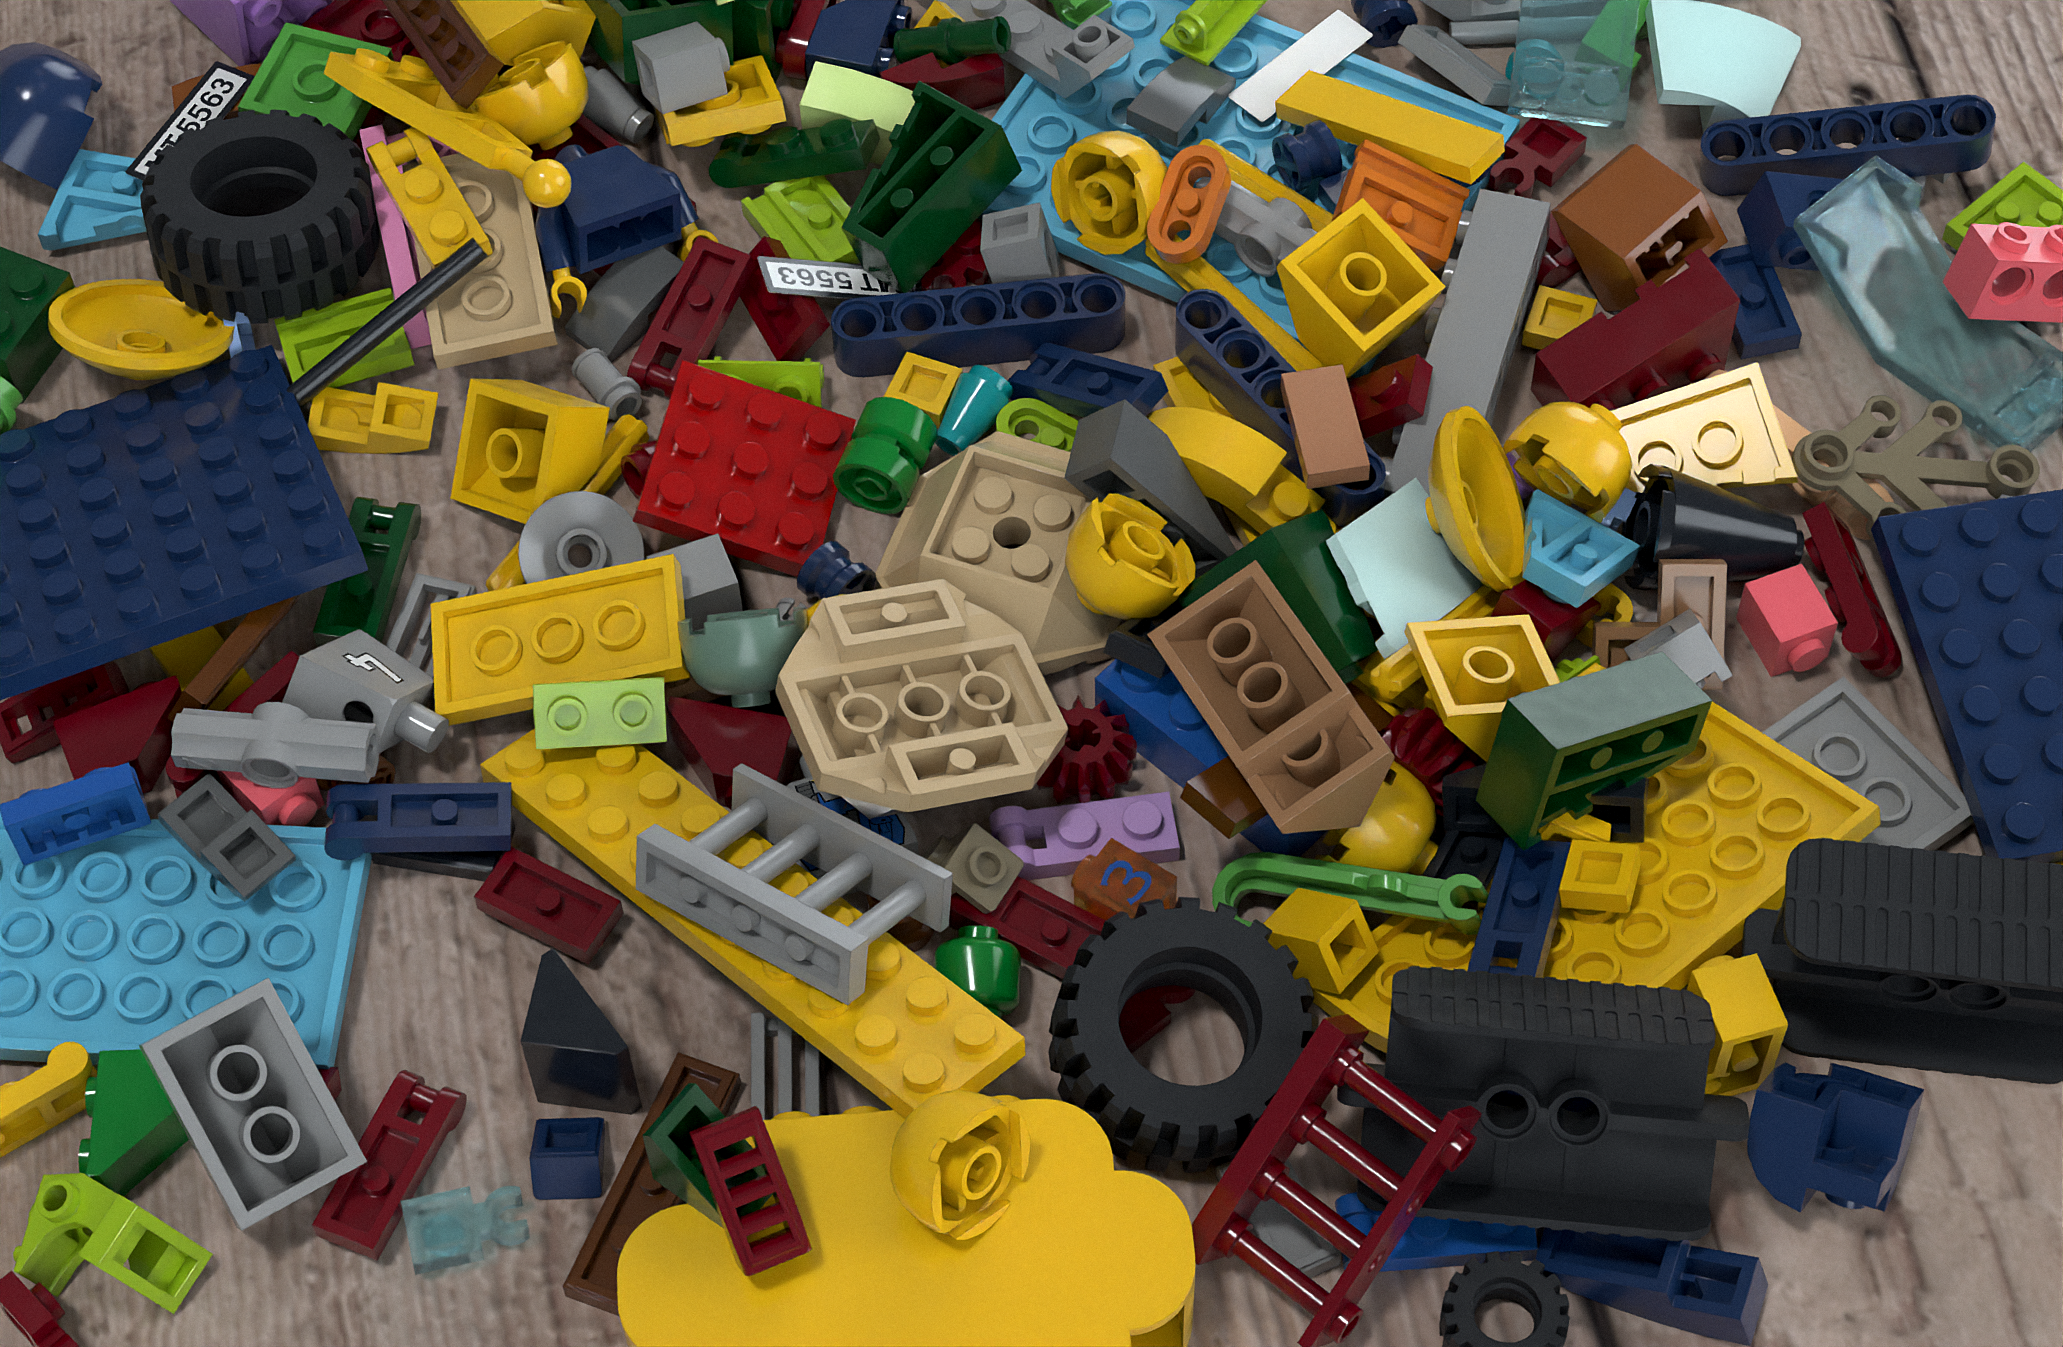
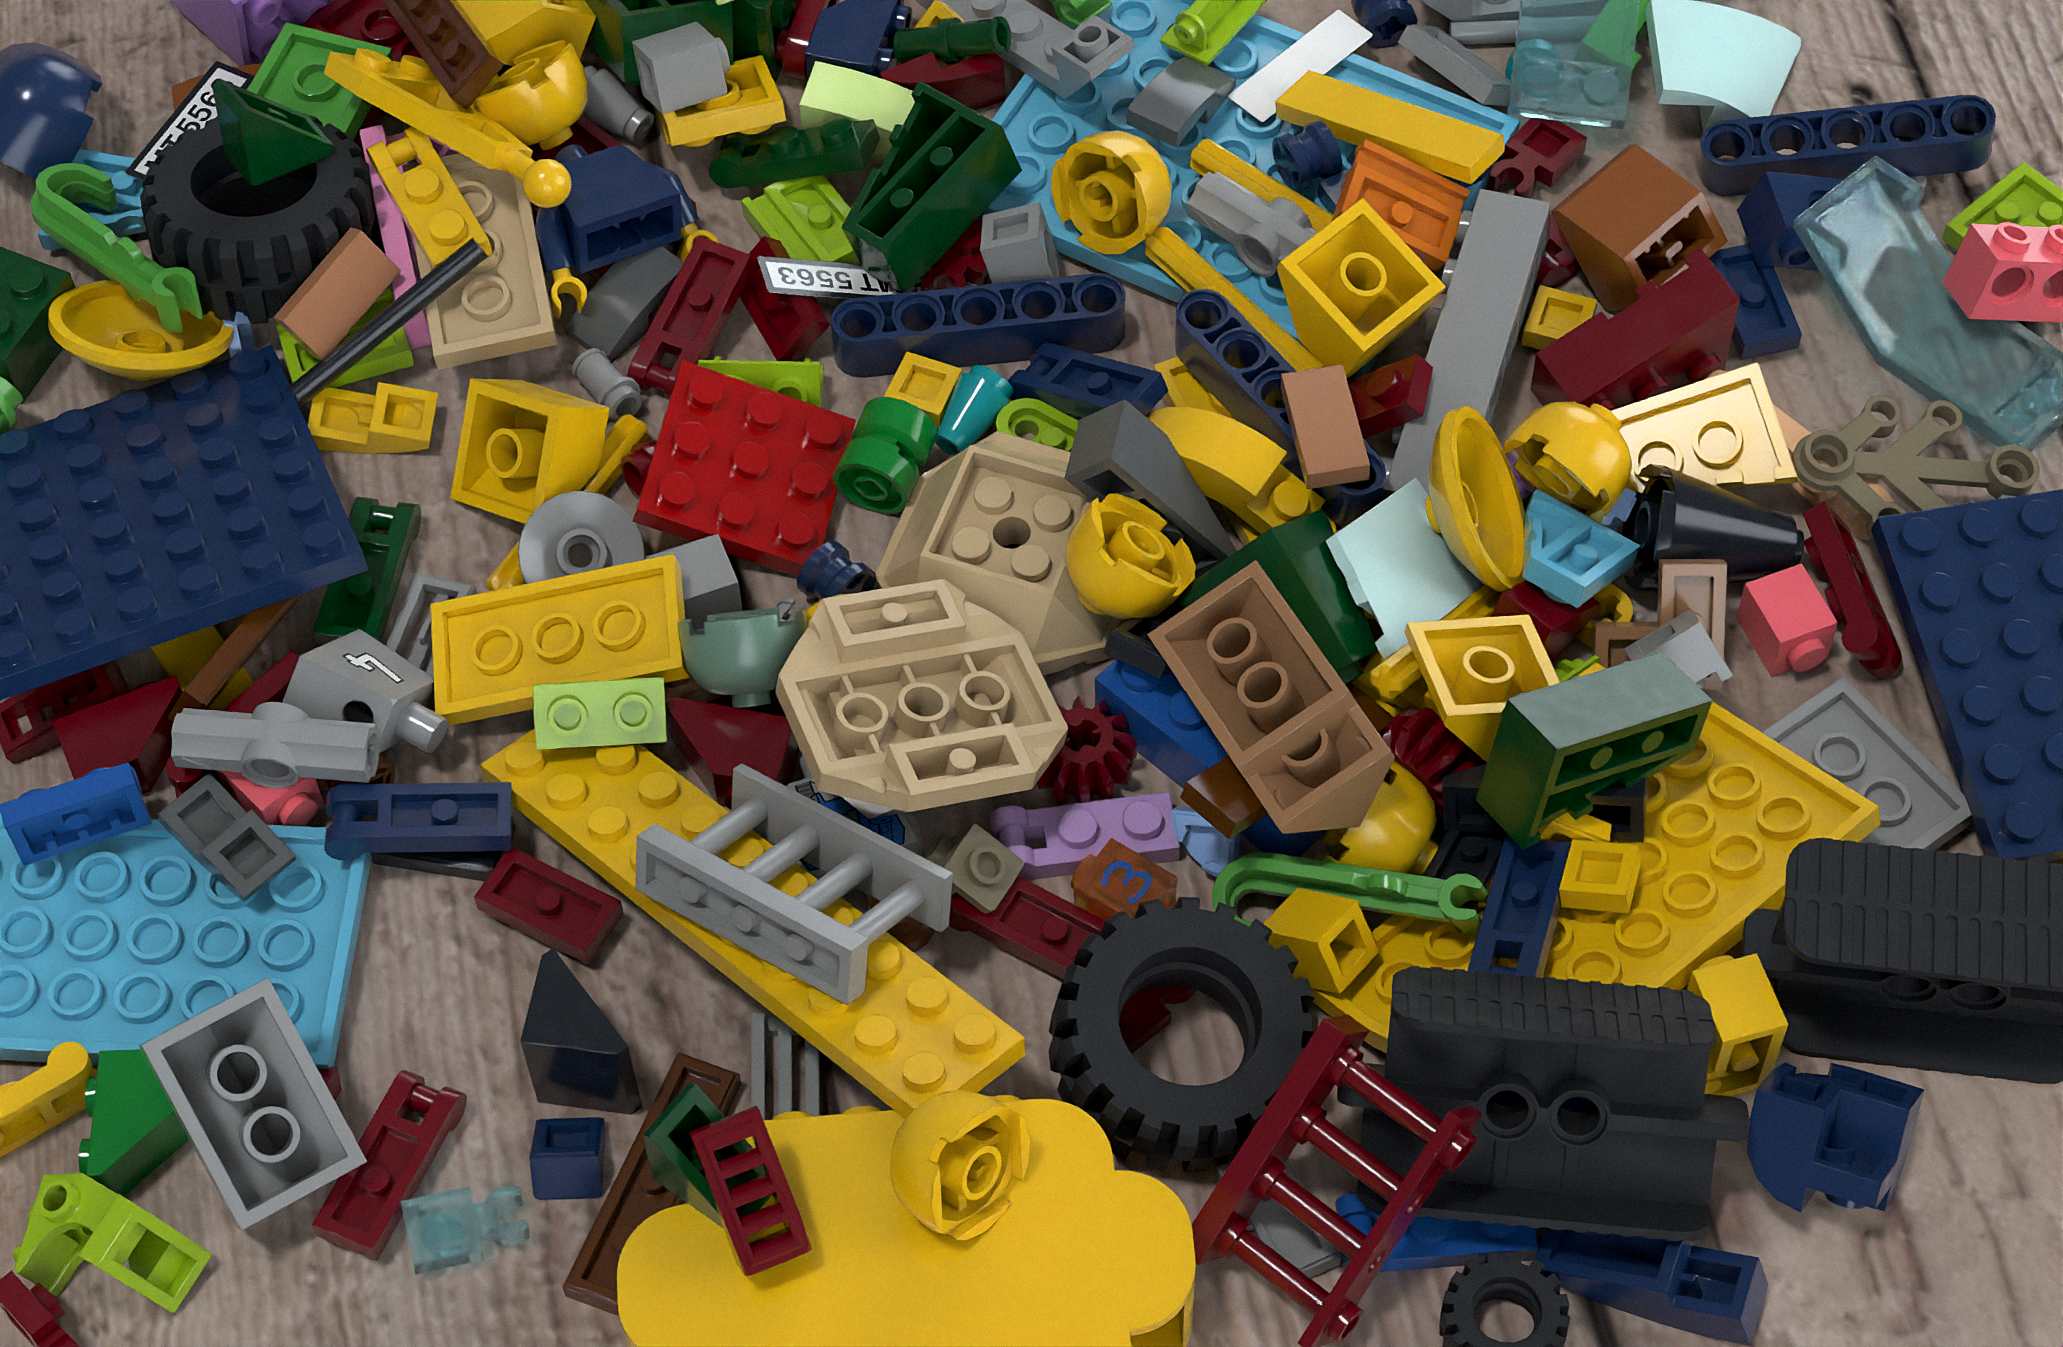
(97, 245): none -> bright green piece
(264, 135): none -> dark green slope
(337, 293): none -> nougat tile
(982, 967): green head -> none
(1187, 207): orange plate -> none
(1203, 840): none -> light blue tile

